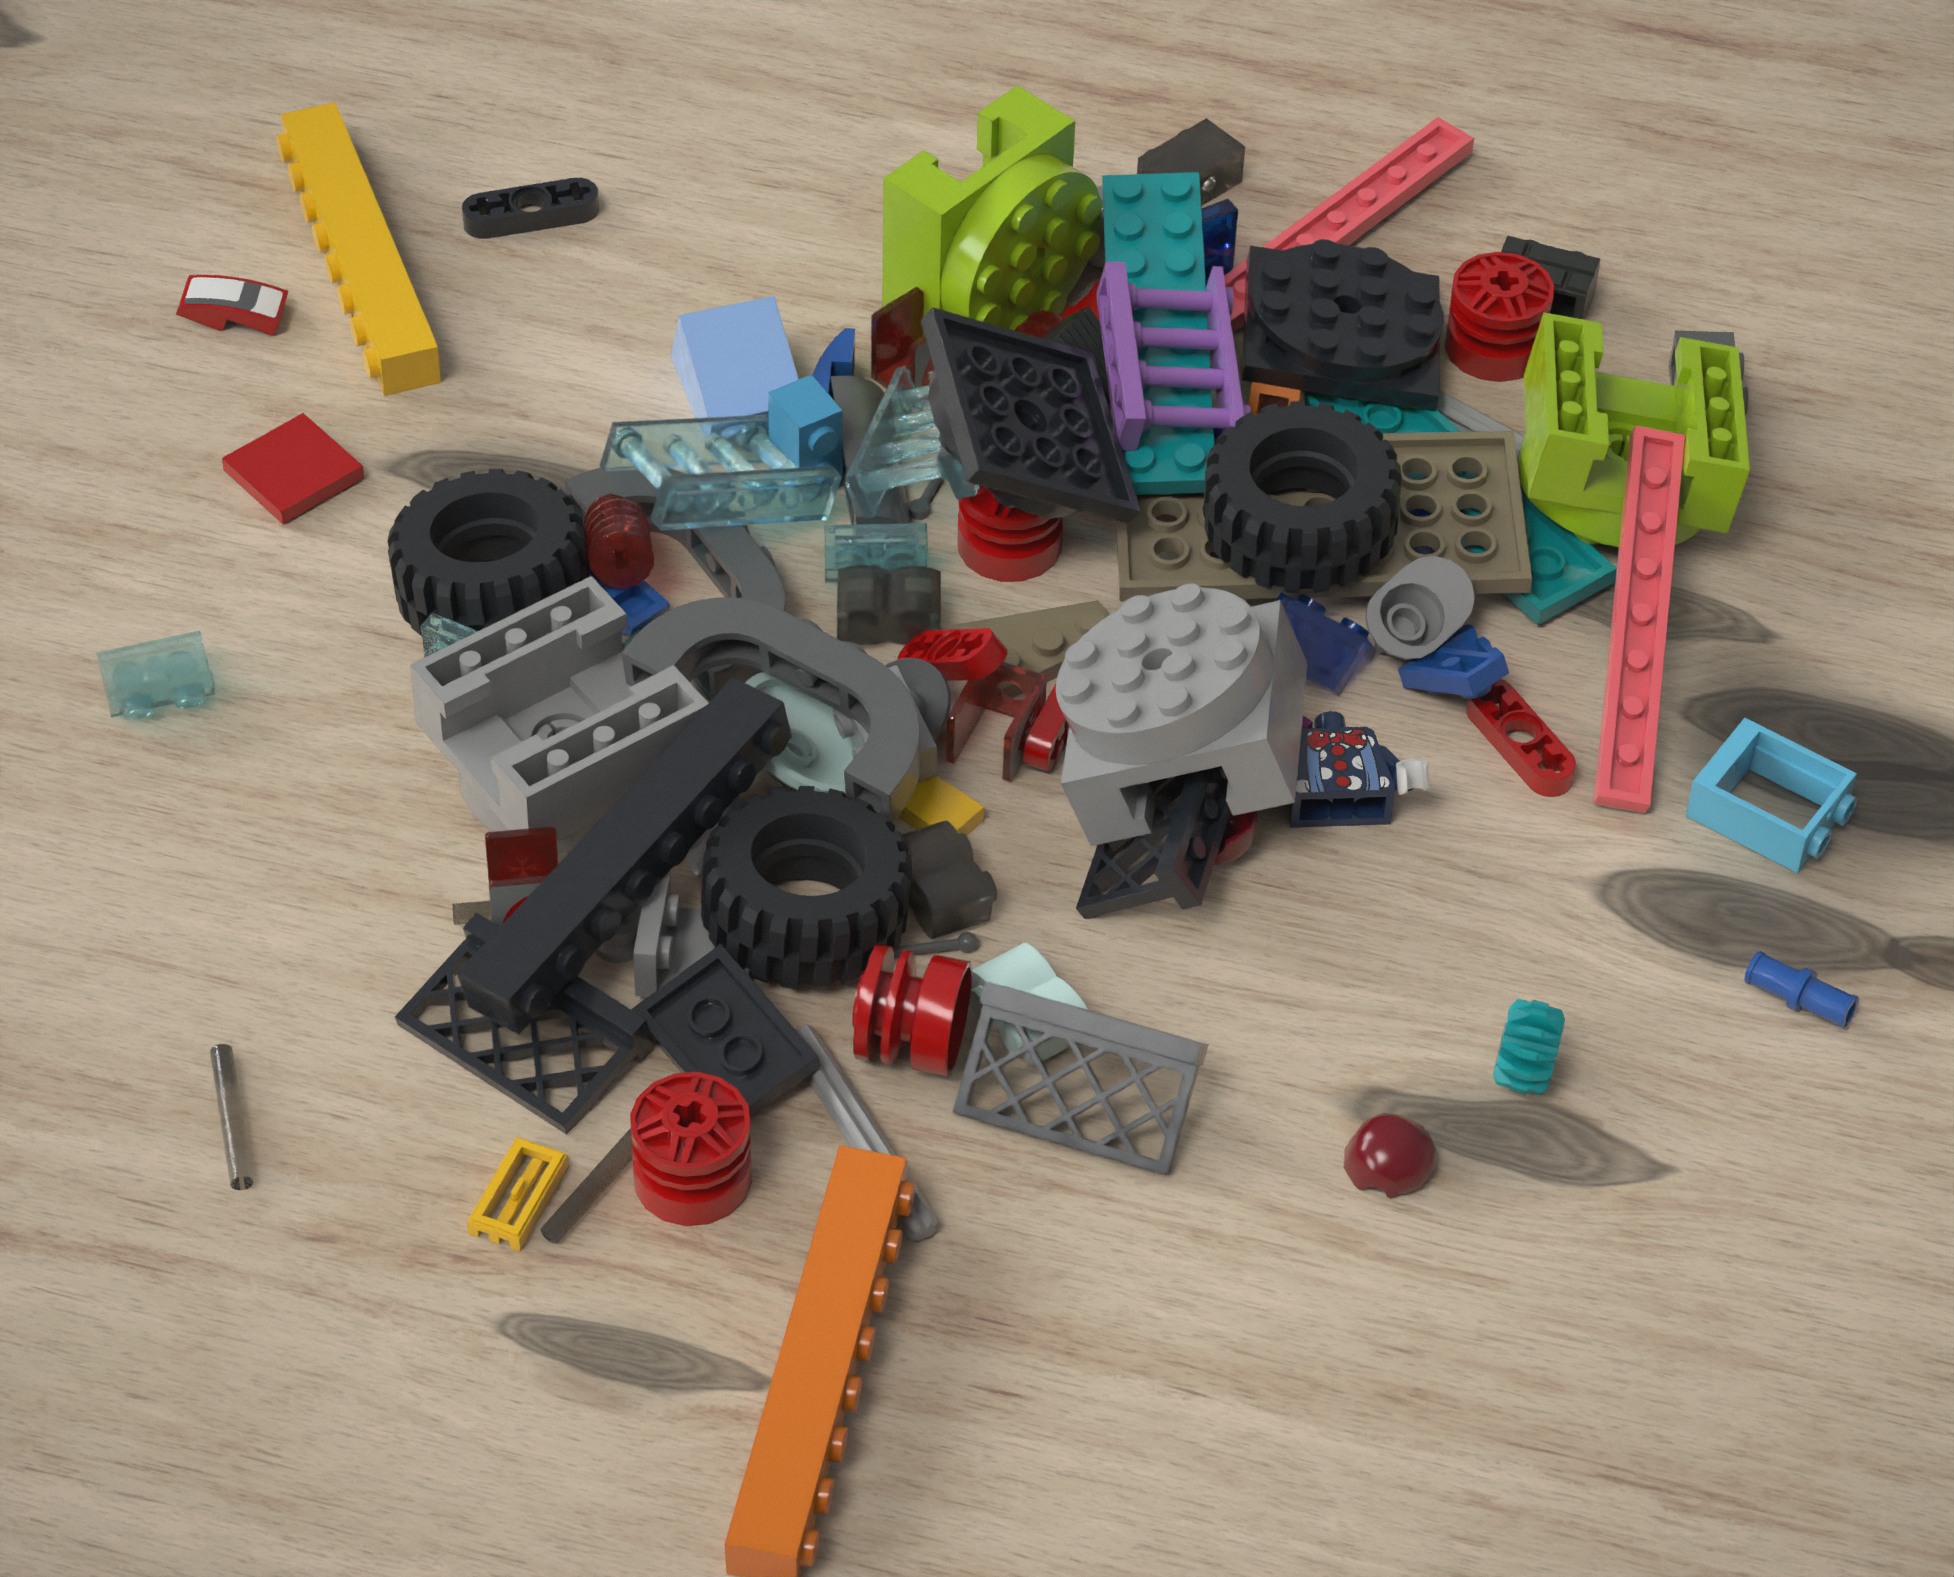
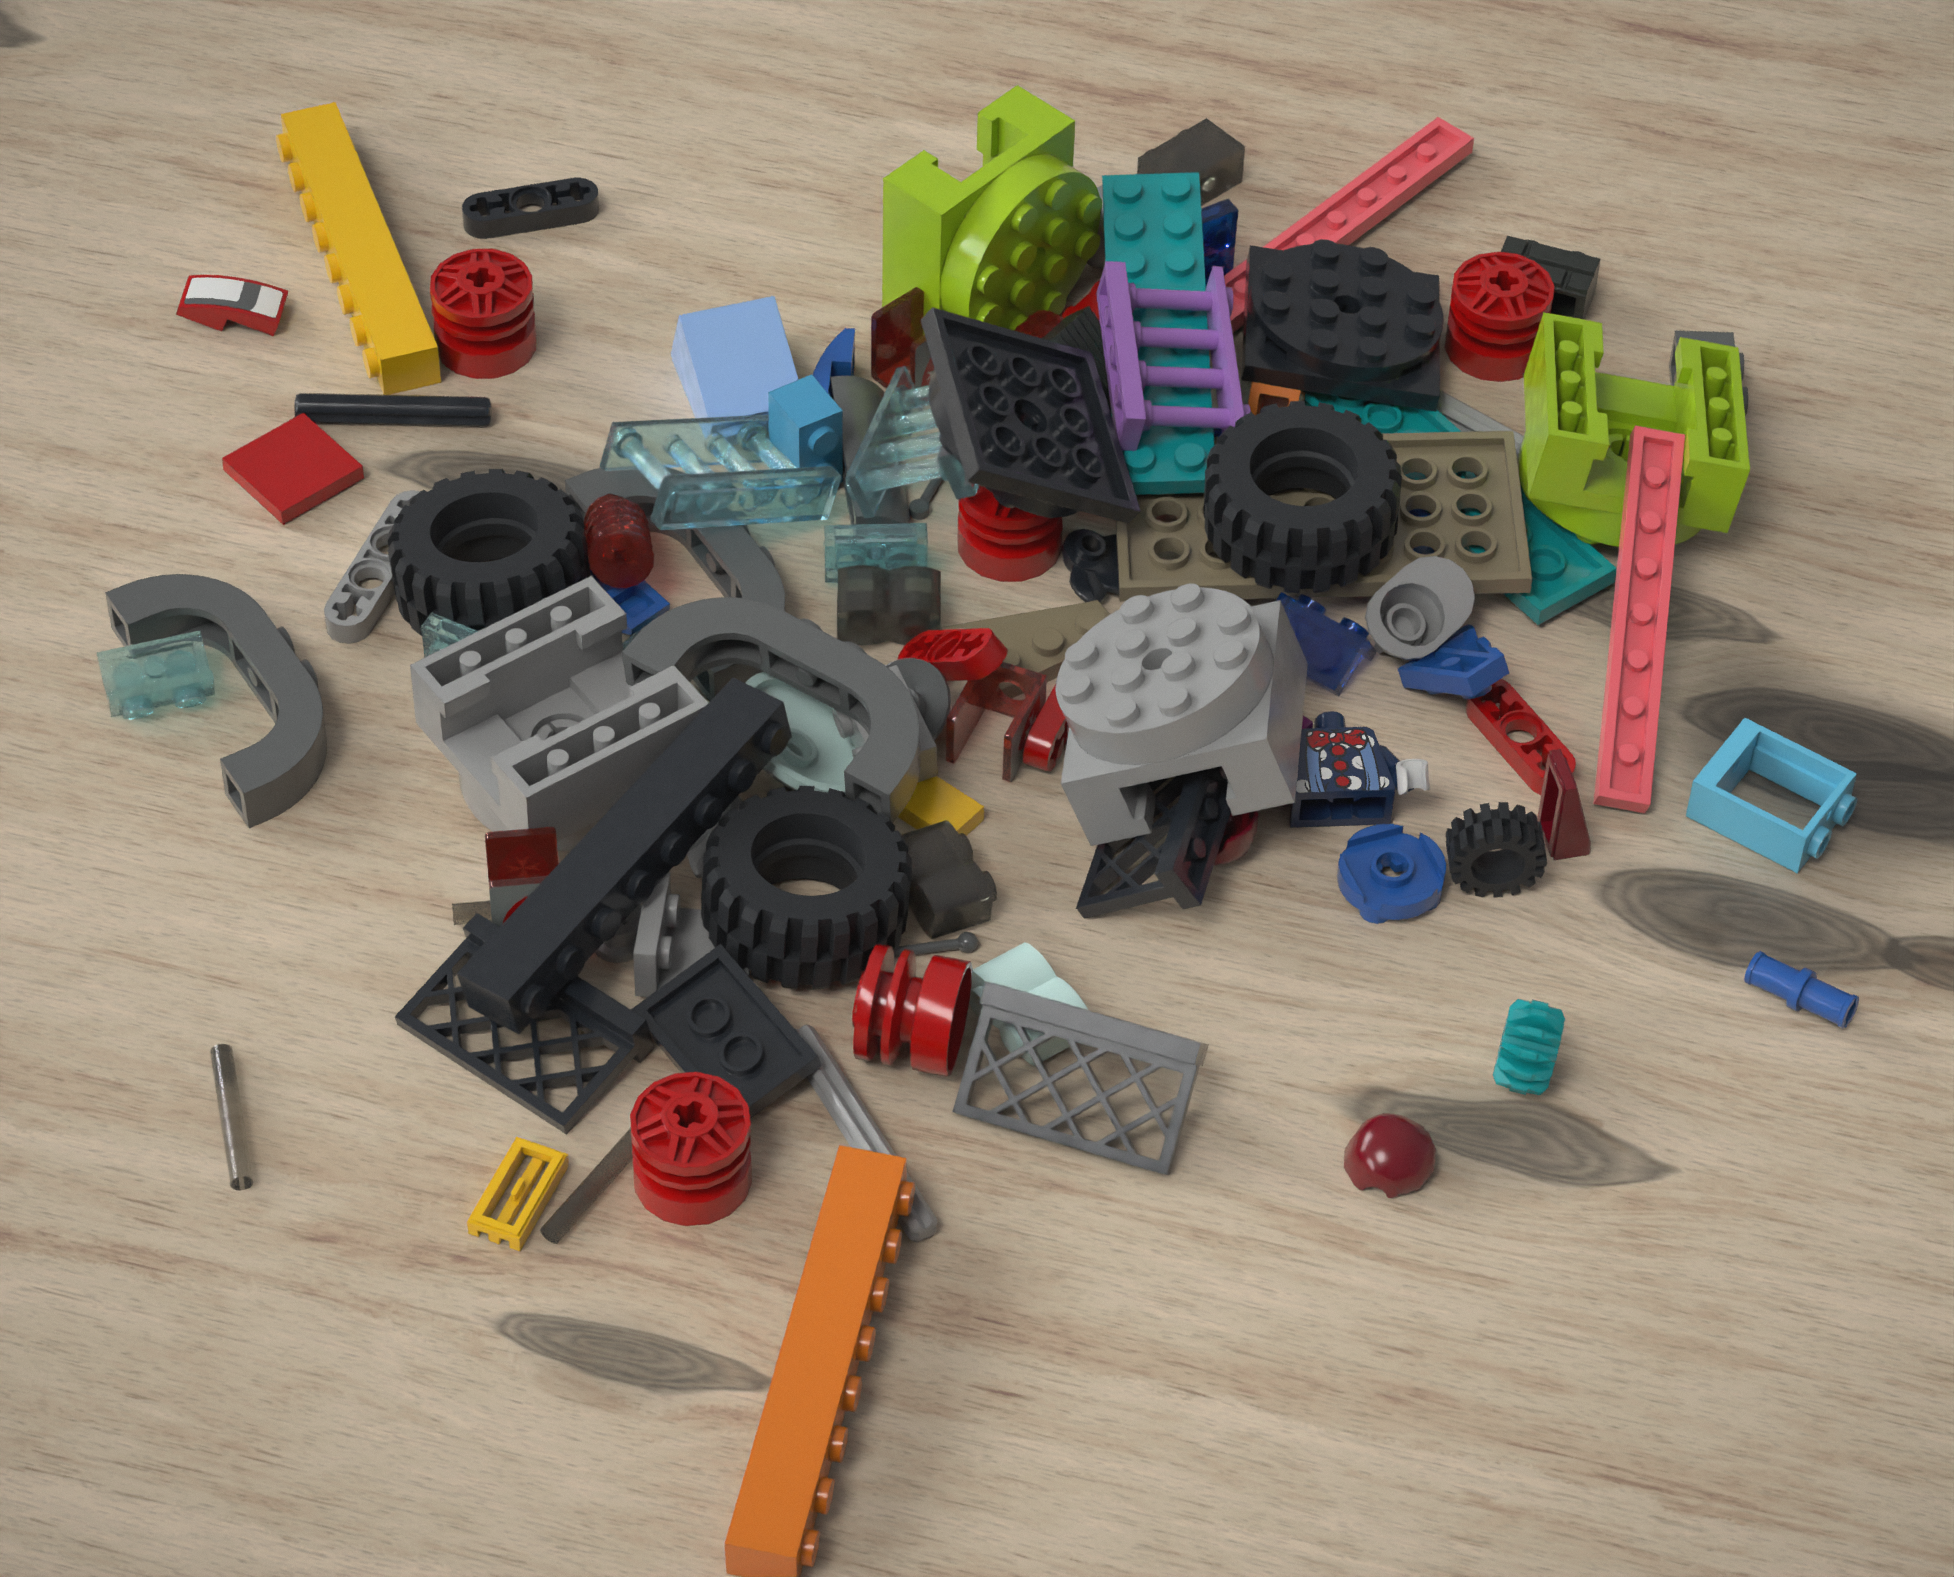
(290, 758): none -> dark grey arch
(368, 563): none -> light grey beam
(394, 409): none -> black axle
(483, 313): none -> red wheel
(1091, 564): none -> black plate
(1384, 896): none -> blue plate
(1485, 870): none -> black tyre
(1562, 811): none -> dark red slope

